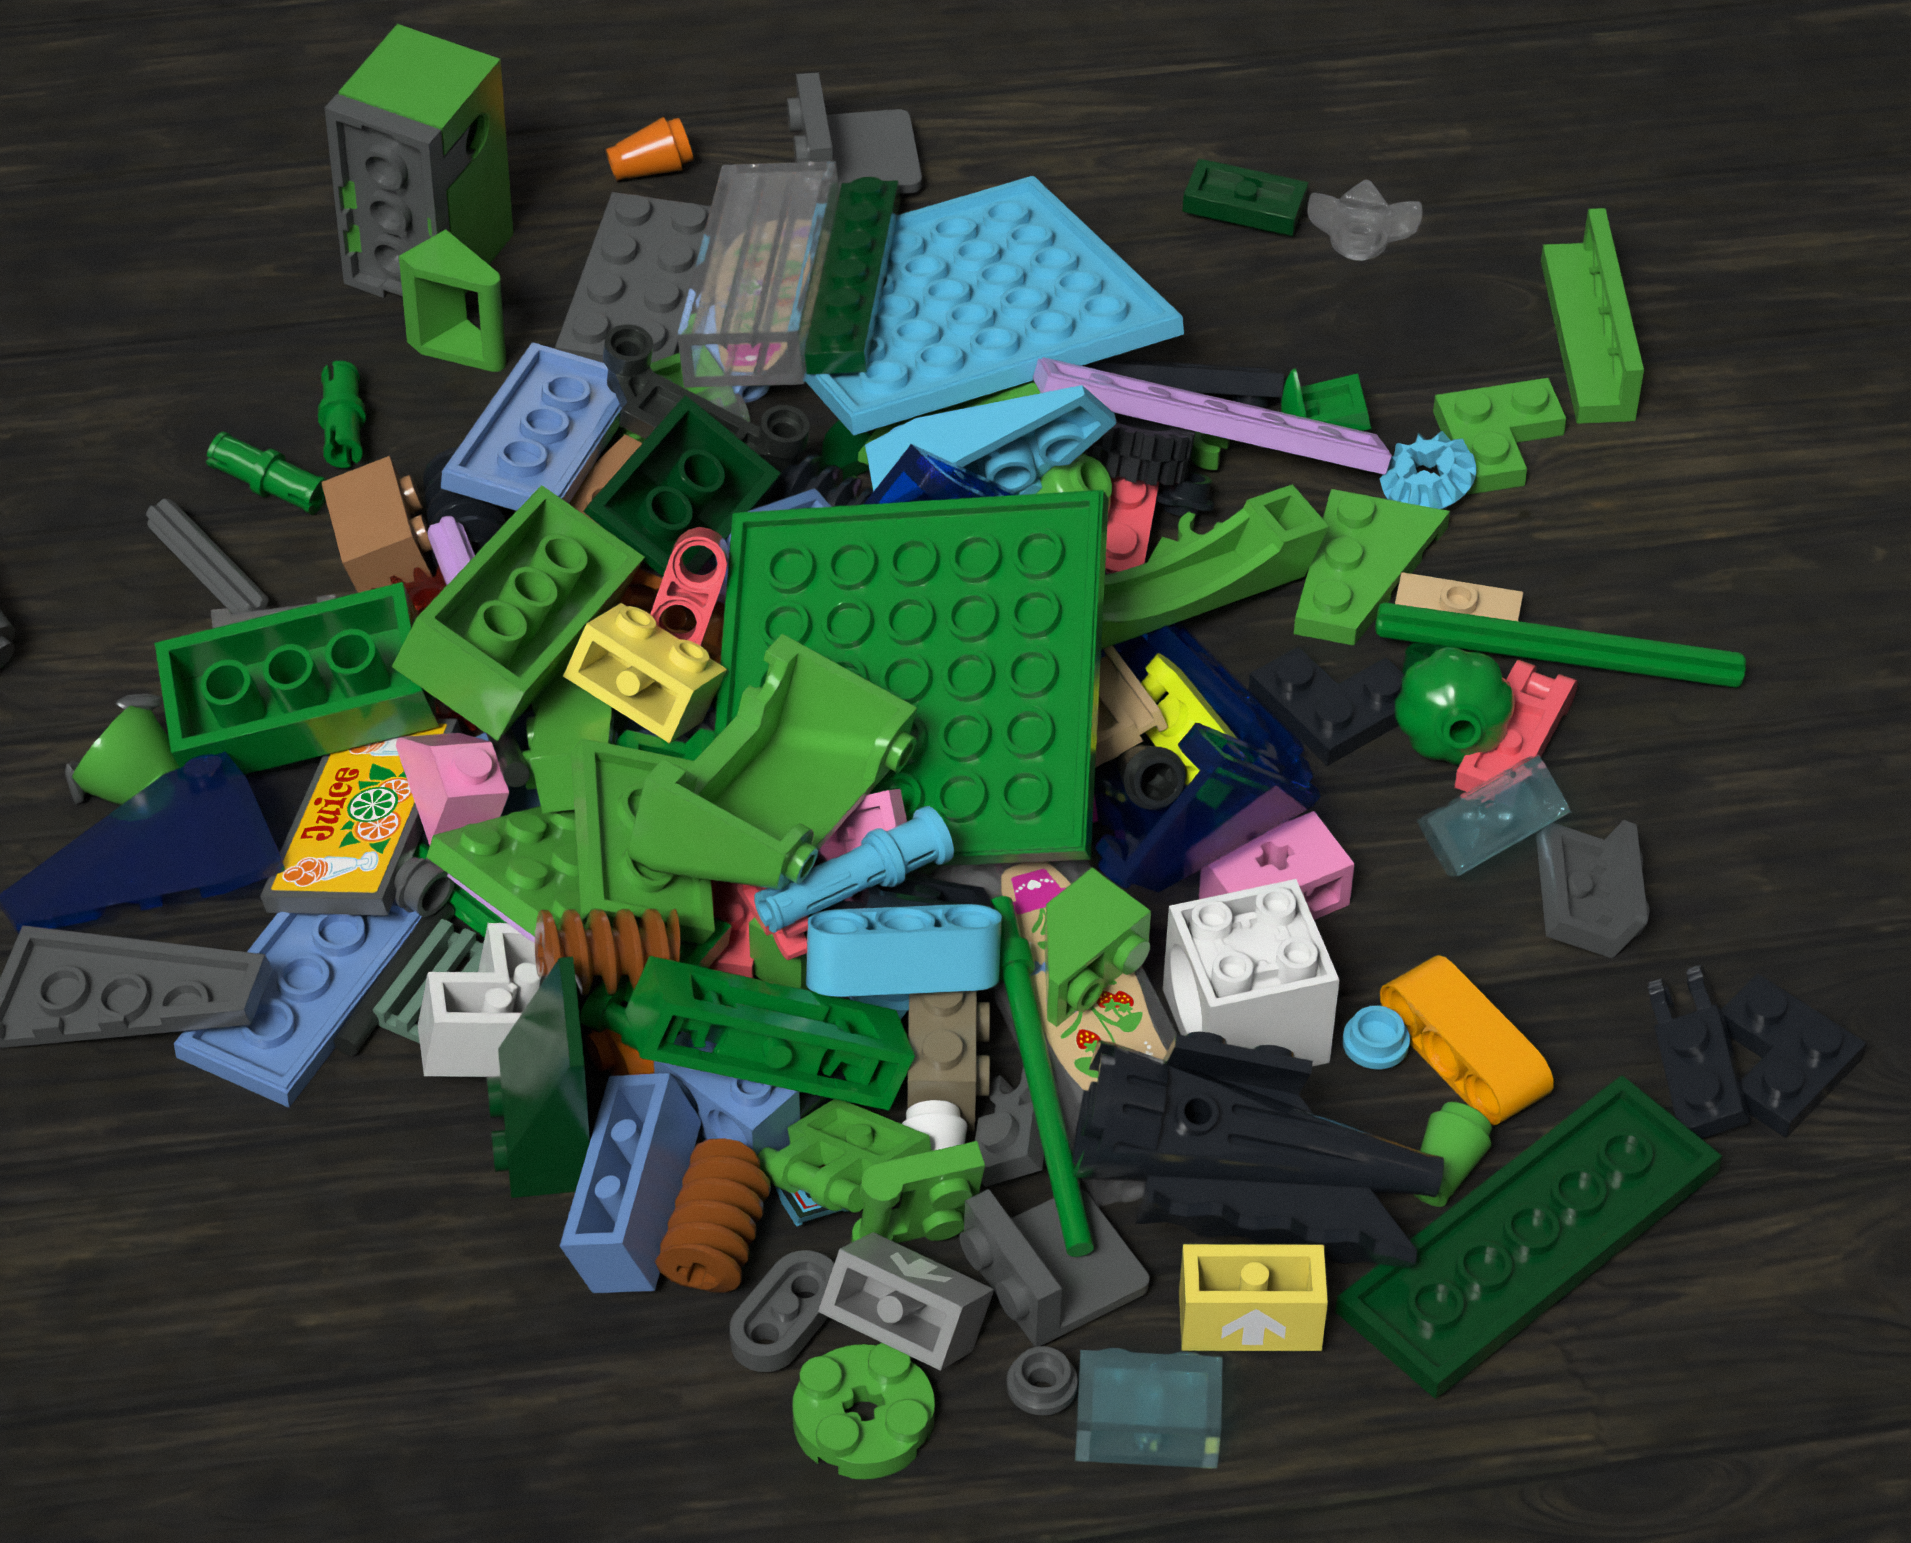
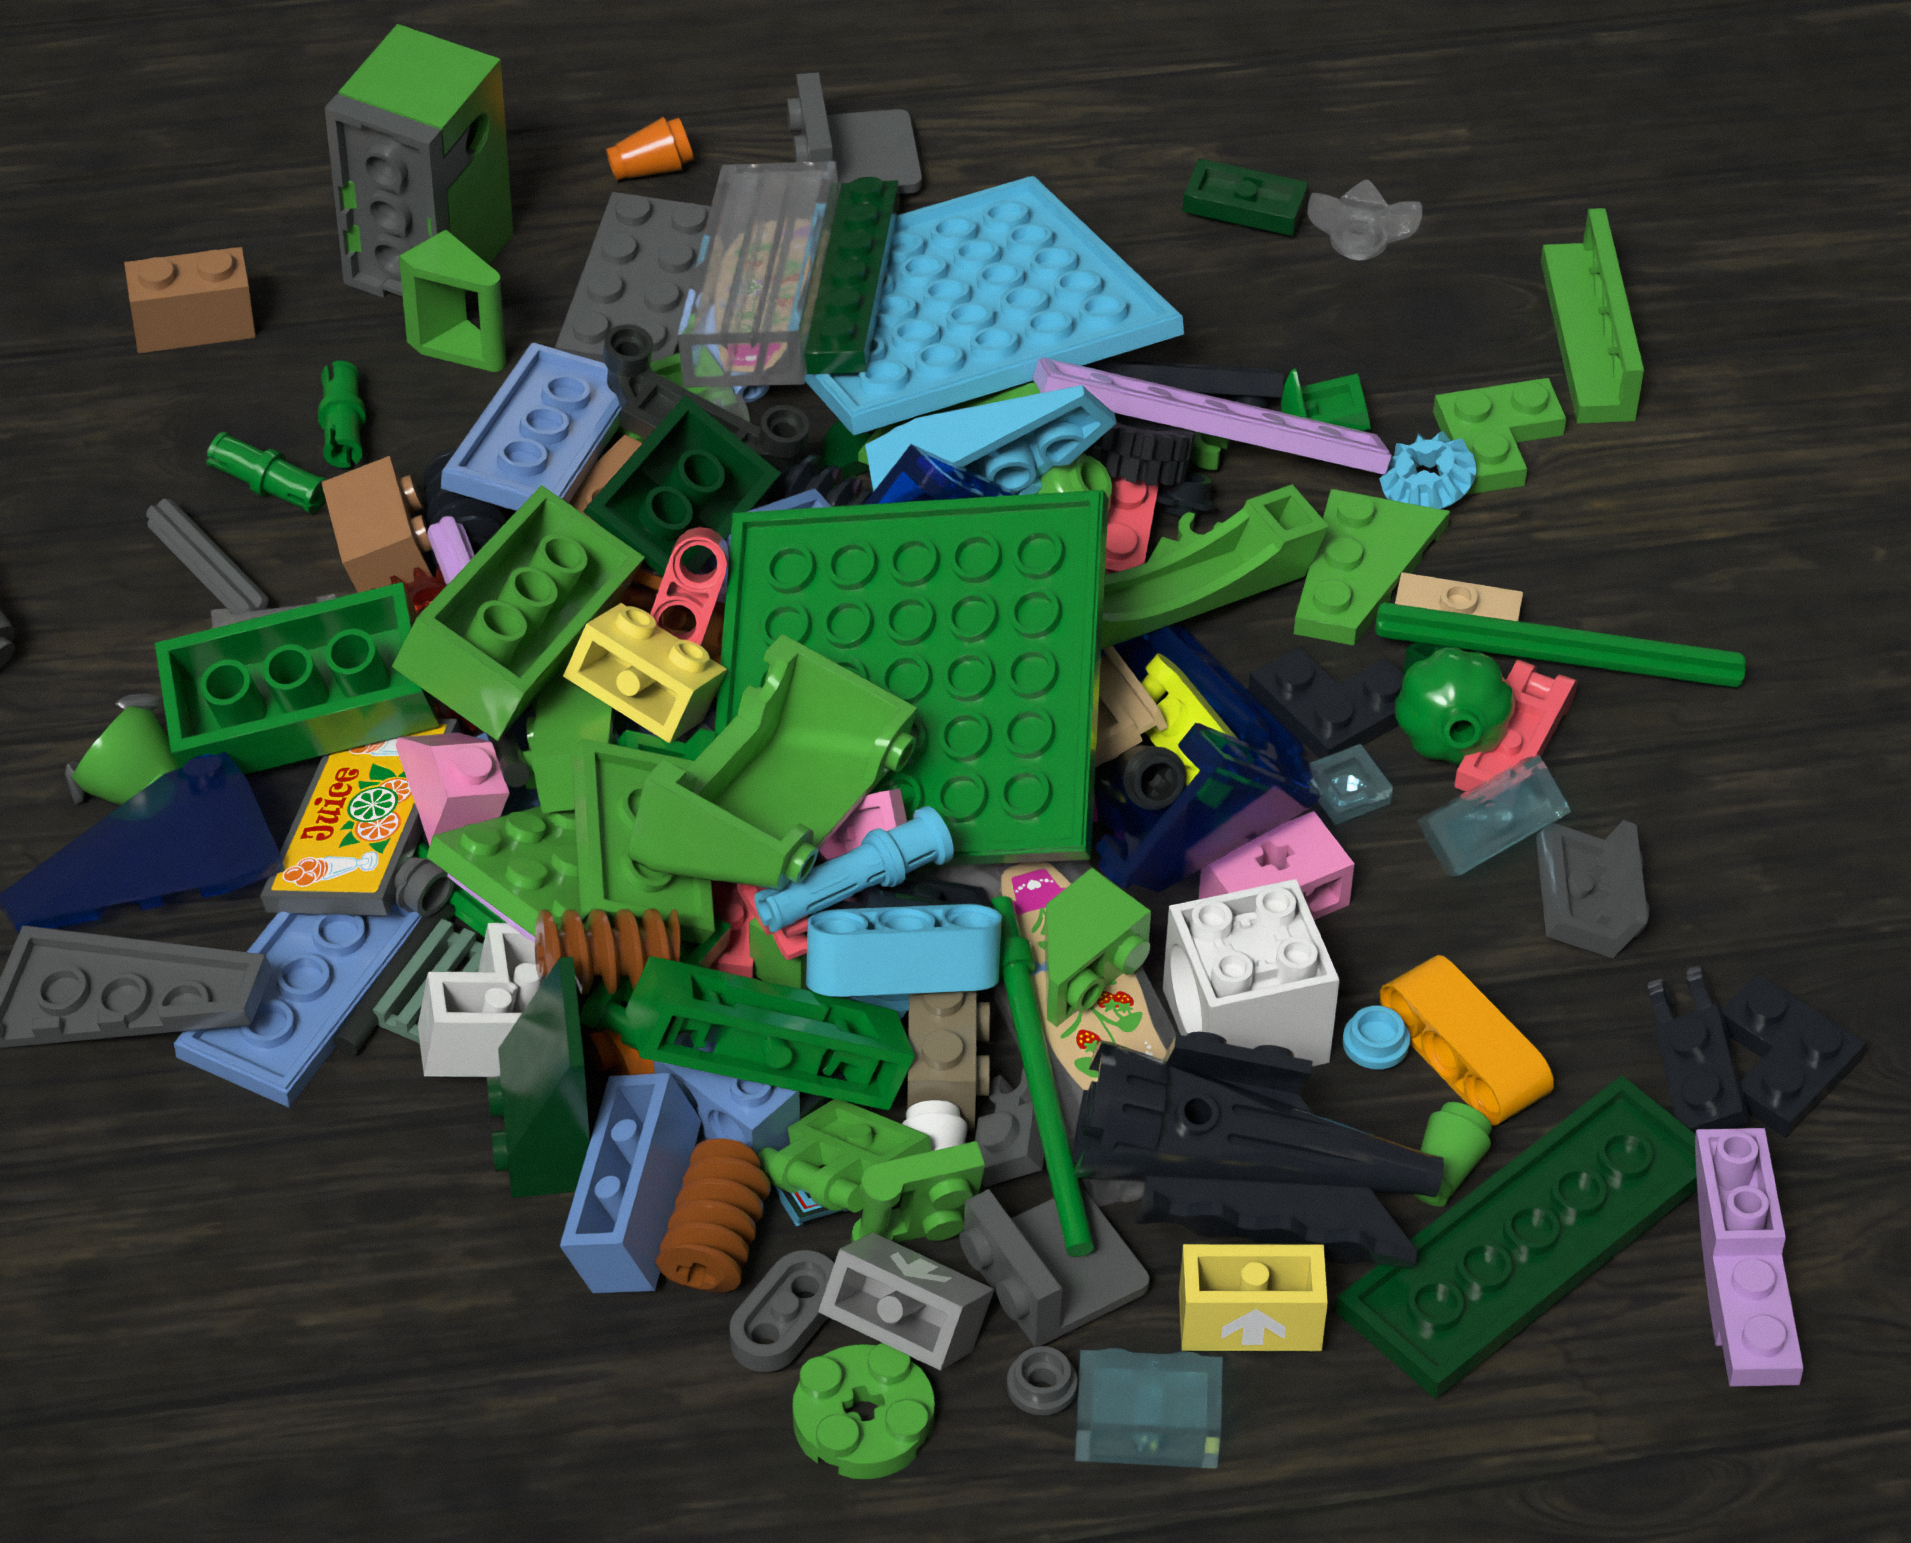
(189, 299): none -> medium nougat brick
(1350, 784): none -> clear light blue plate
(1744, 1258): none -> lavender slope

